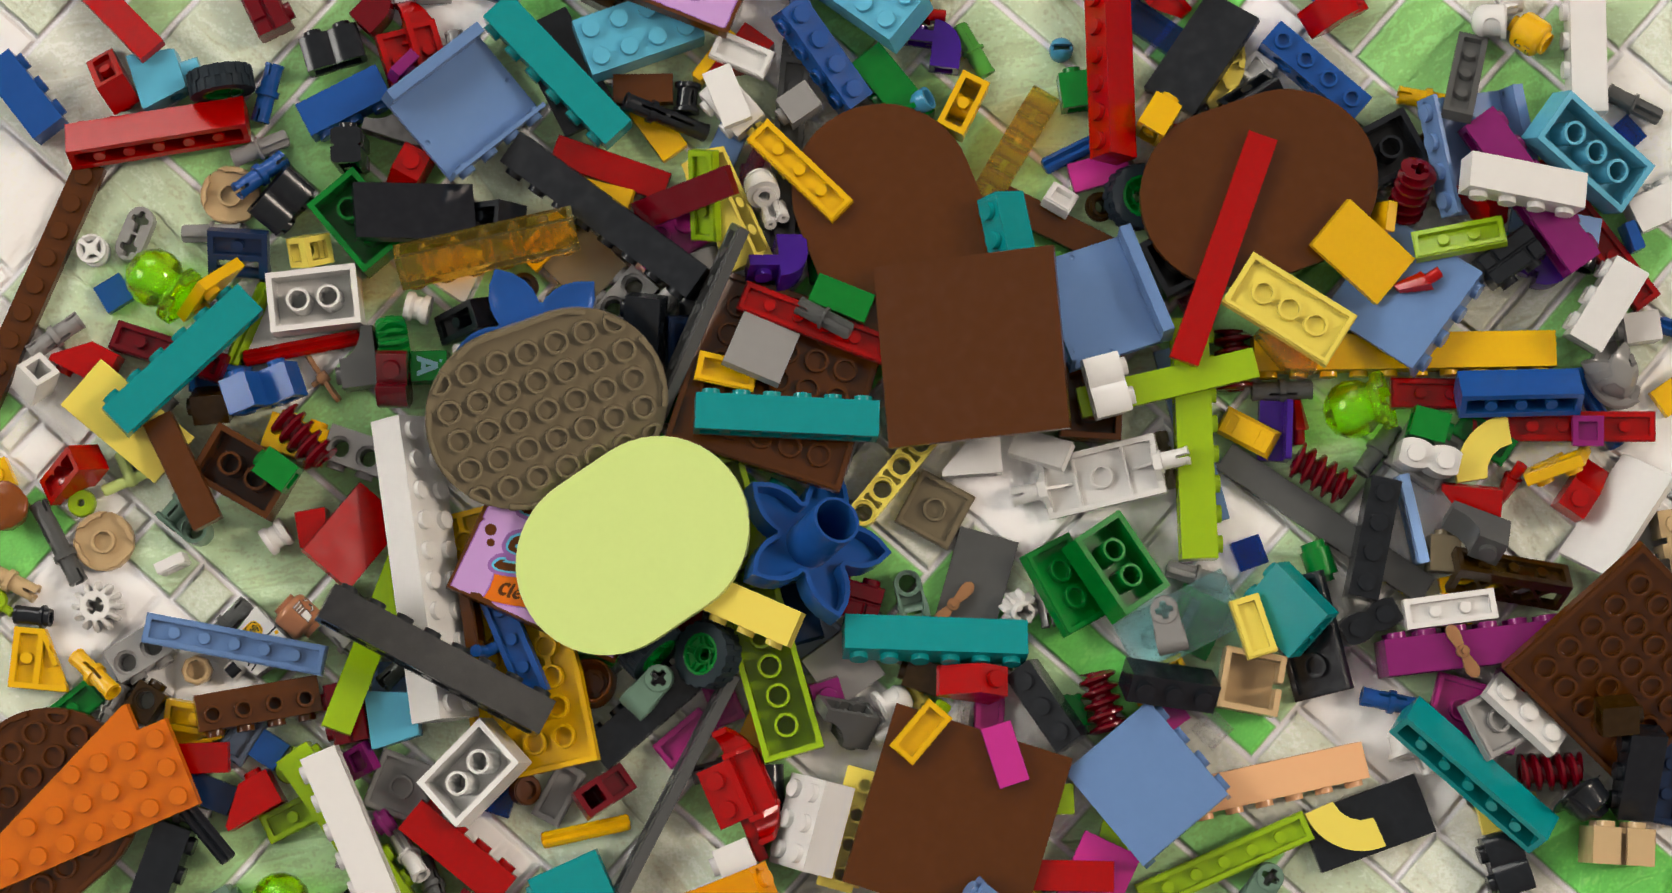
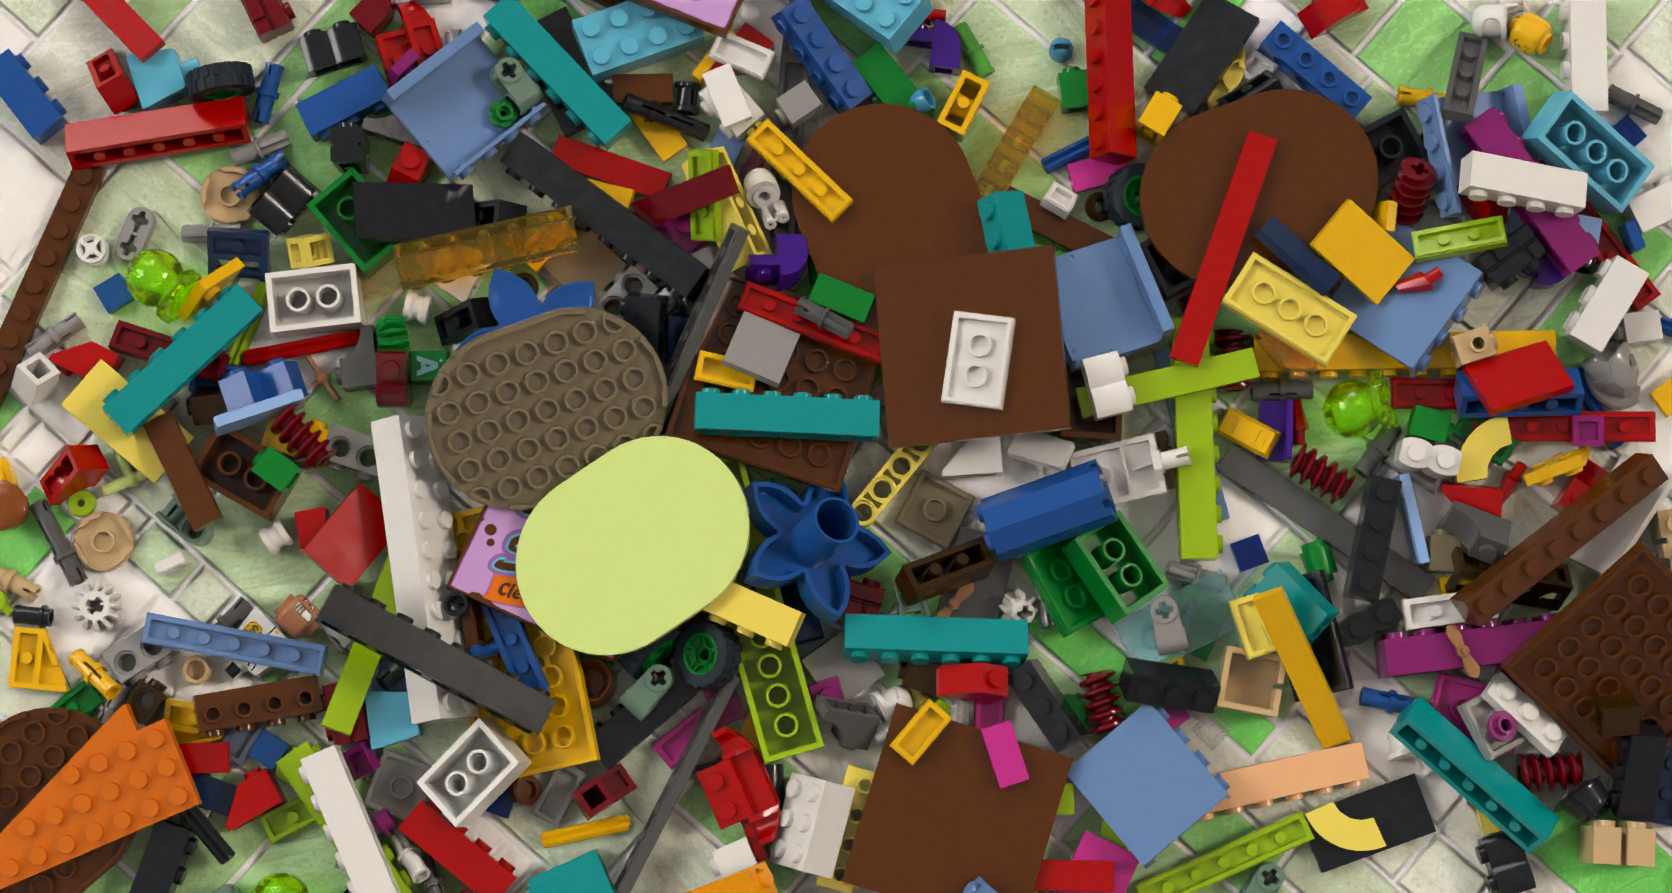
(257, 412): none -> light blue tile
(456, 599): none -> black hinge
(496, 117): none -> green plate
(517, 86): none -> sand green piece
(945, 571): none -> dark brown brick
(978, 360): none -> white tile
(1046, 511): none -> blue brick
(1297, 256): none -> dark blue tile
(1302, 667): none -> yellow tile
(1472, 346): none -> tan brick
(1495, 730): none -> magenta plate
(1518, 378): none -> red tile
(1559, 538): none -> reddish brown brick

